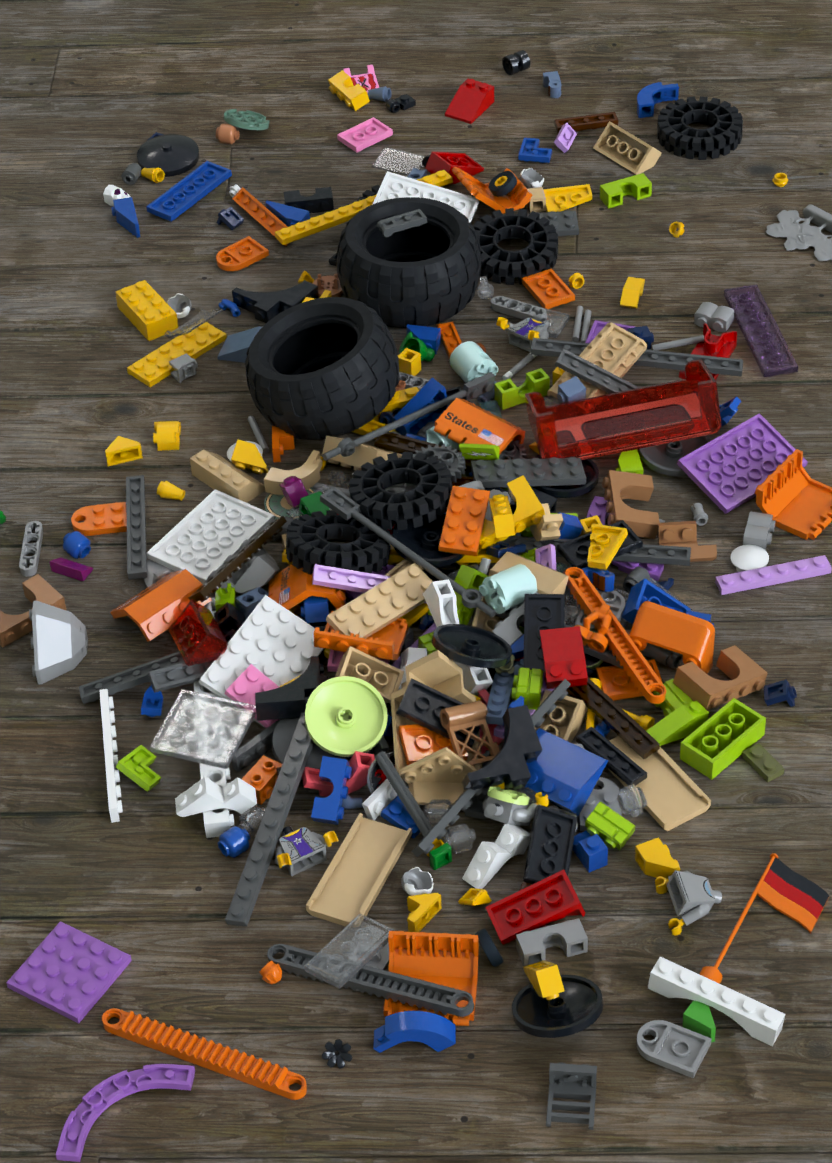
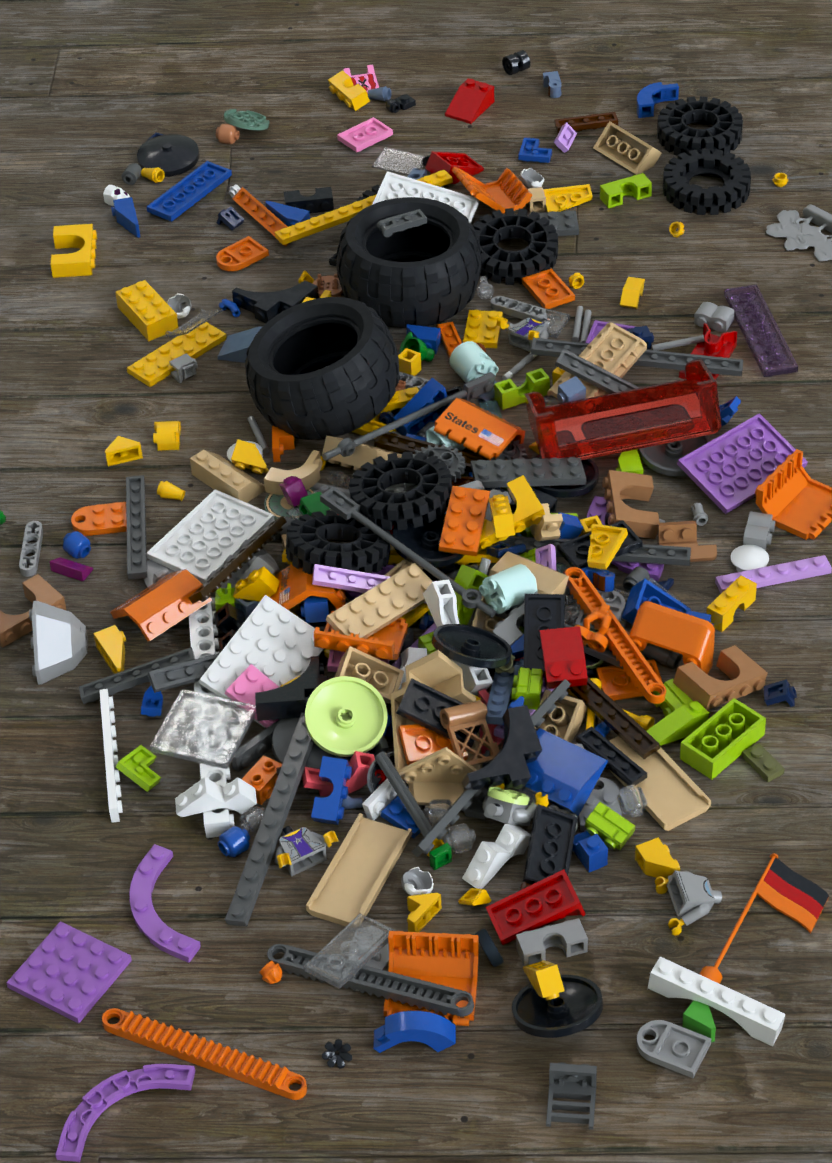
(77, 263): none -> yellow arch
(111, 647): none -> yellow slope
(144, 913): none -> medium lavender plate
(197, 635): clear red slope -> none
(256, 585): none -> yellow slope
(479, 451): lime slope -> none
(482, 328): none -> yellow plate
(502, 183): black bush -> none
(691, 197): none -> black tyre
(737, 595): none -> yellow arch

